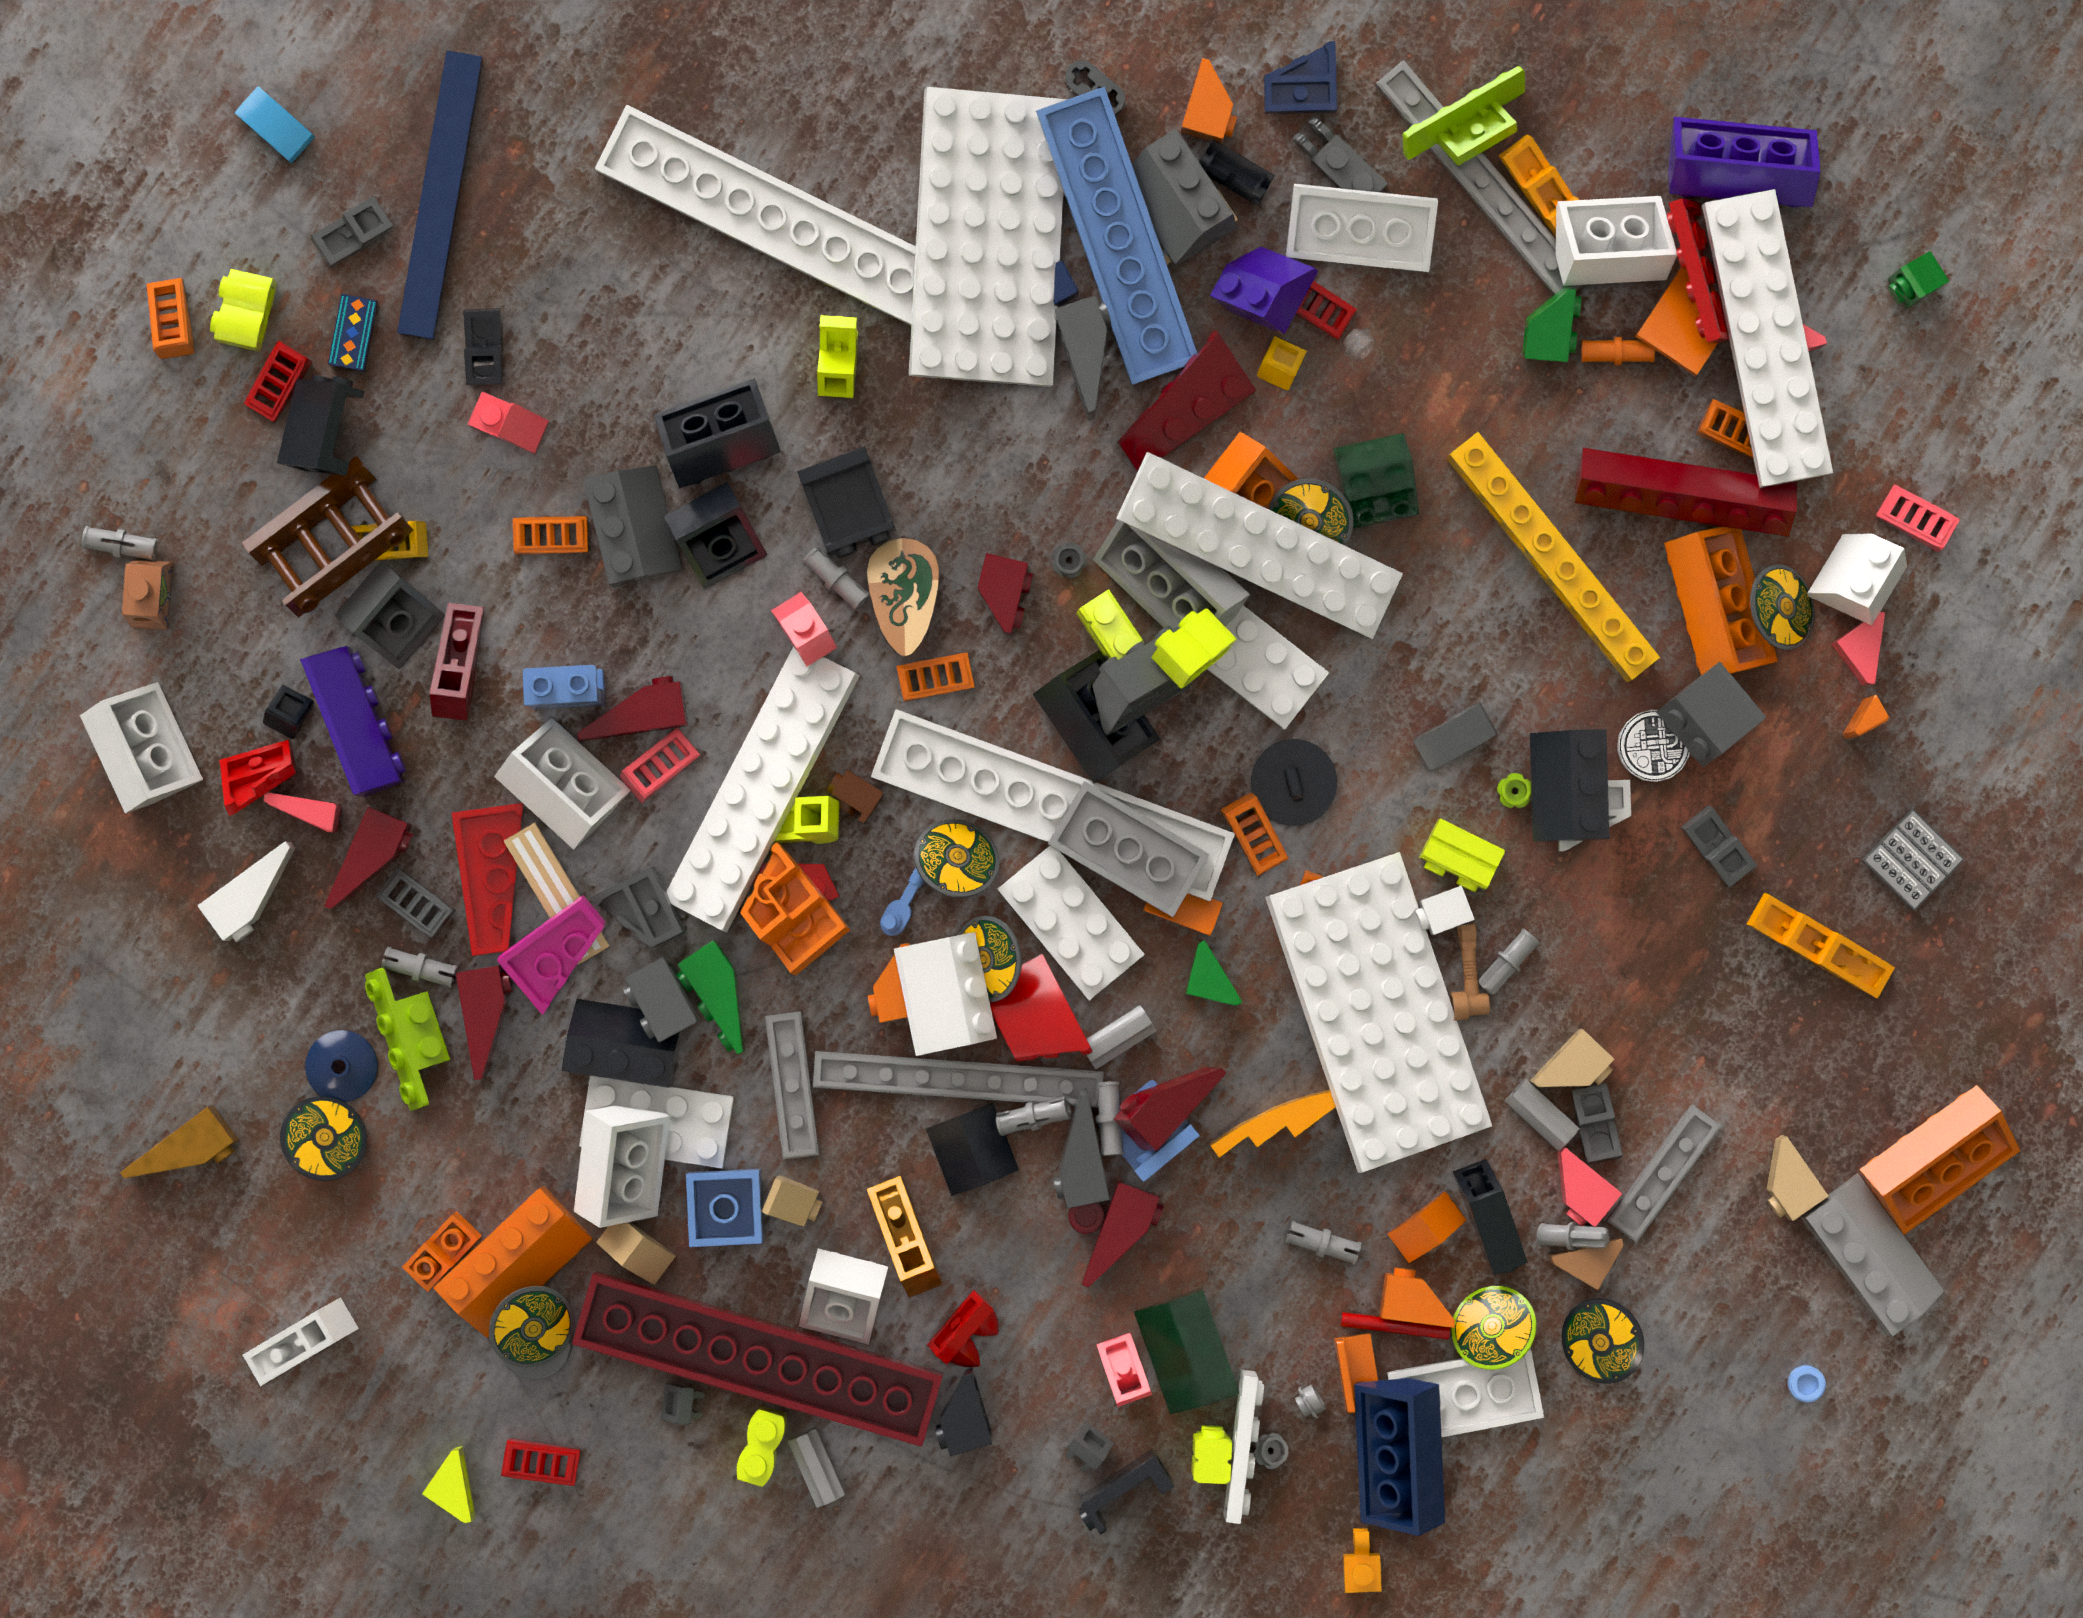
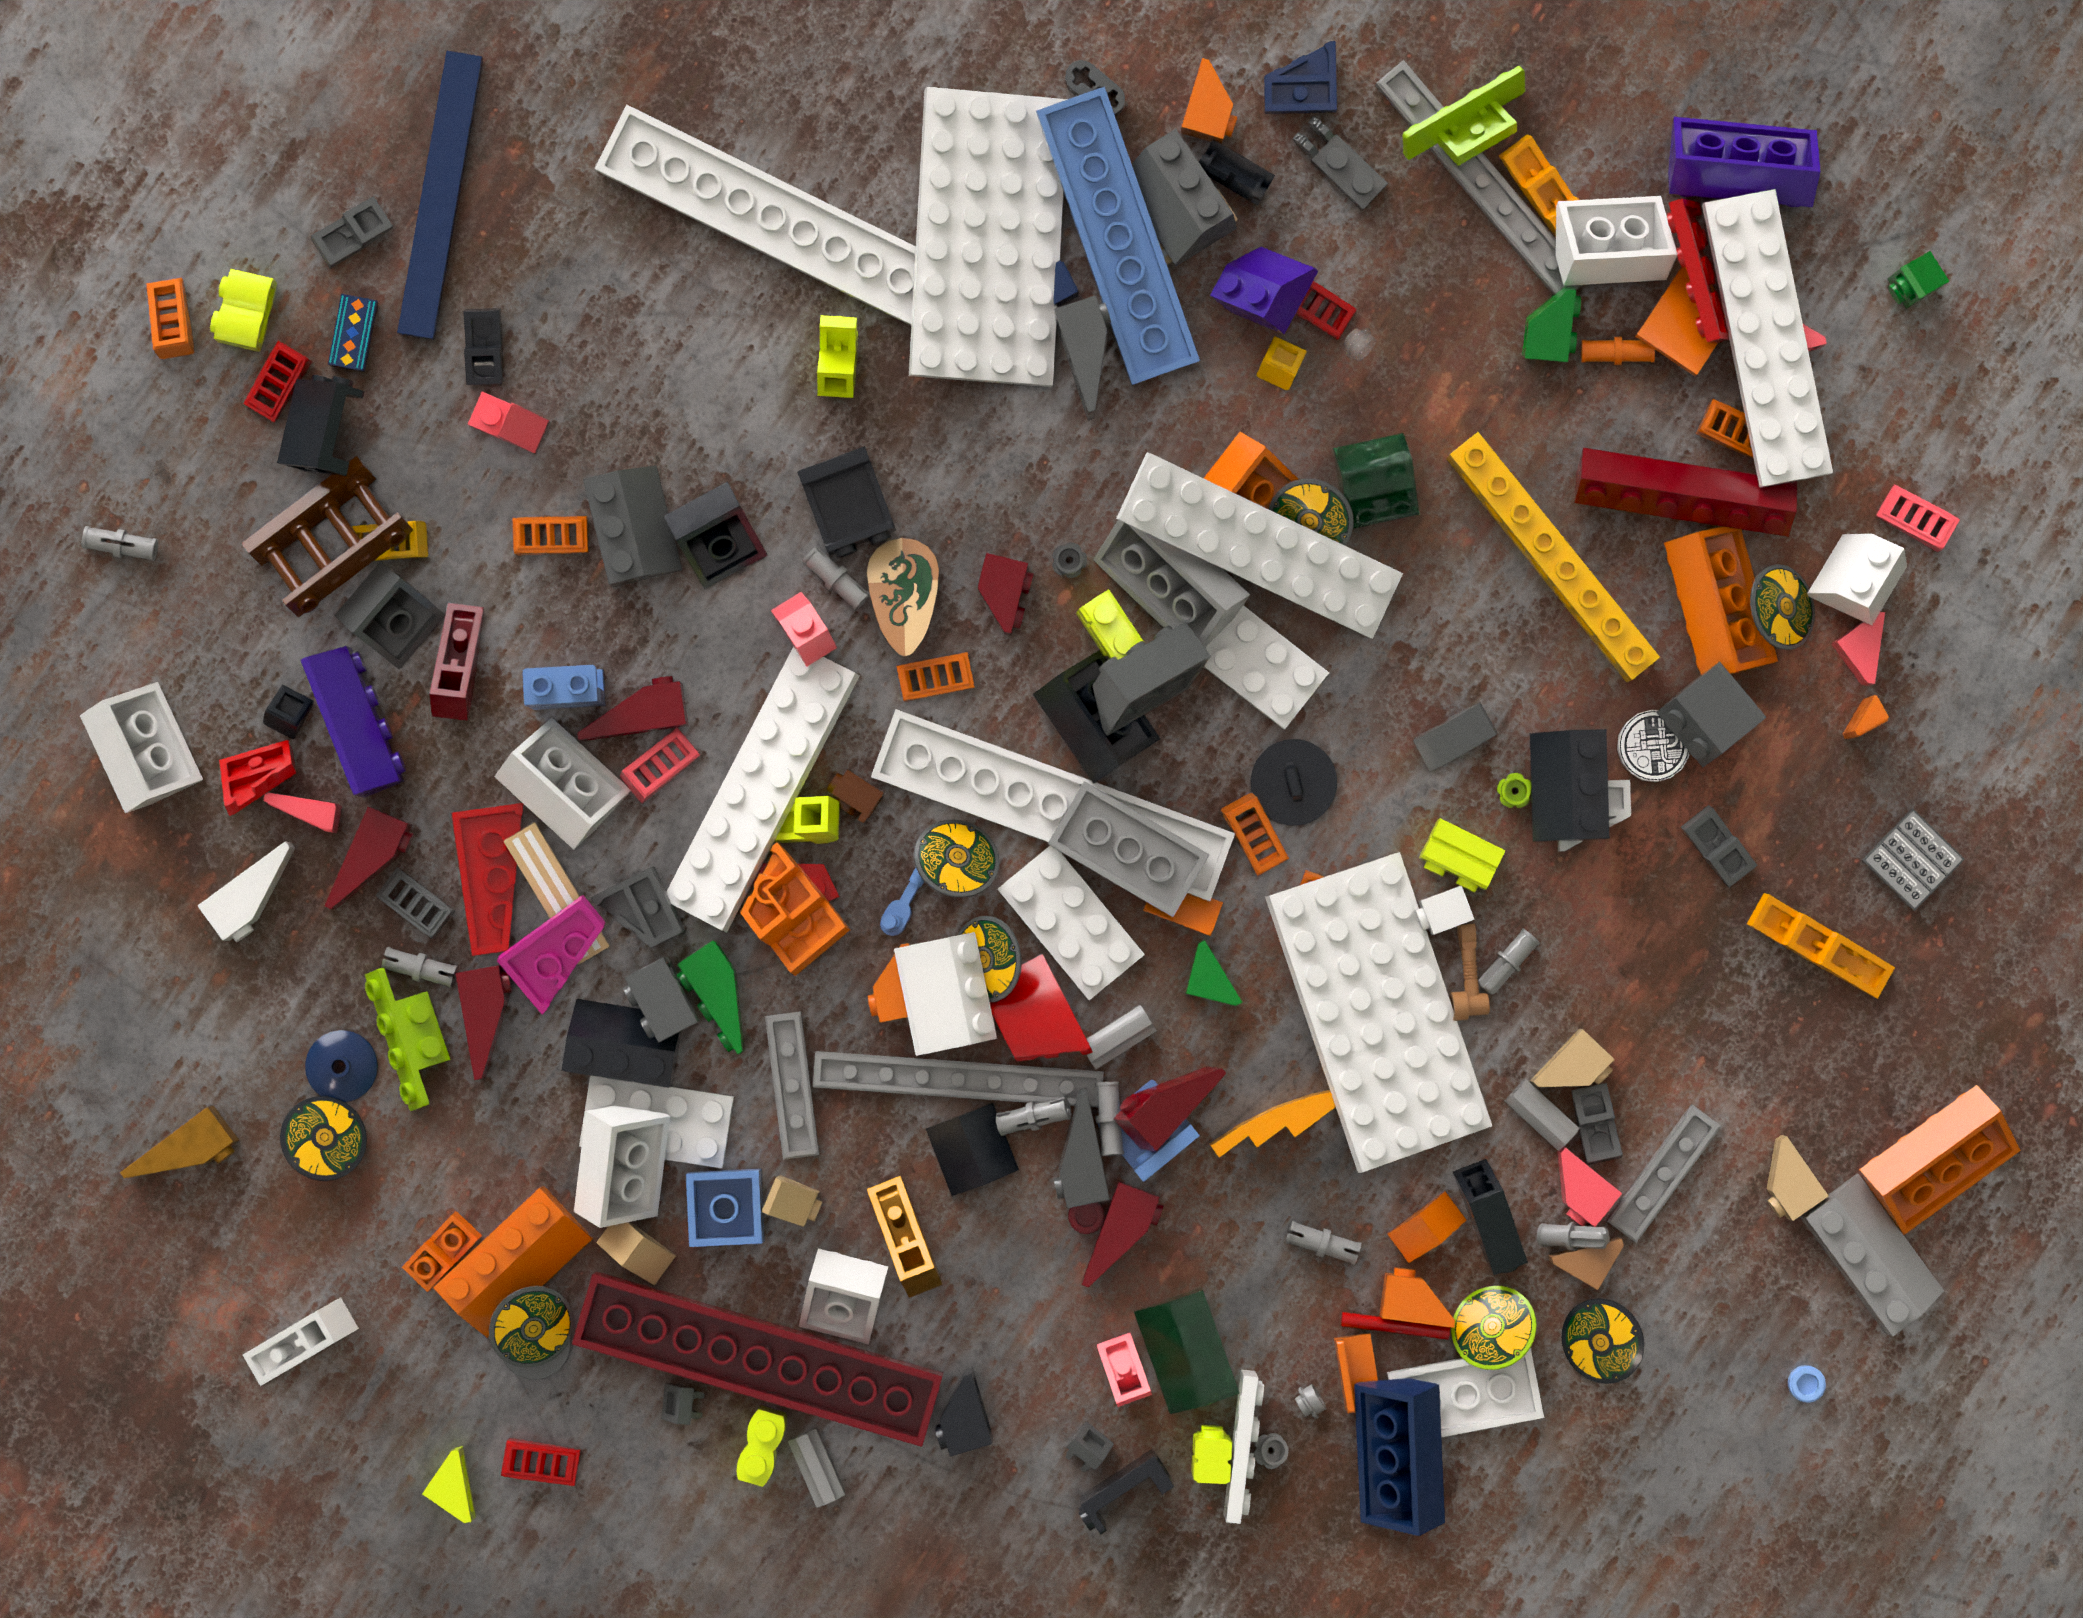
(147, 594): nougat torso -> none
(274, 124): dark azure slope -> none
(717, 433): black slope -> none
(953, 1339): red tile -> none
(1193, 647): neon yellow brick -> none
(1196, 398): dark red wing -> none
(1361, 227): white plate -> none
(1362, 1568): light orange plate -> none

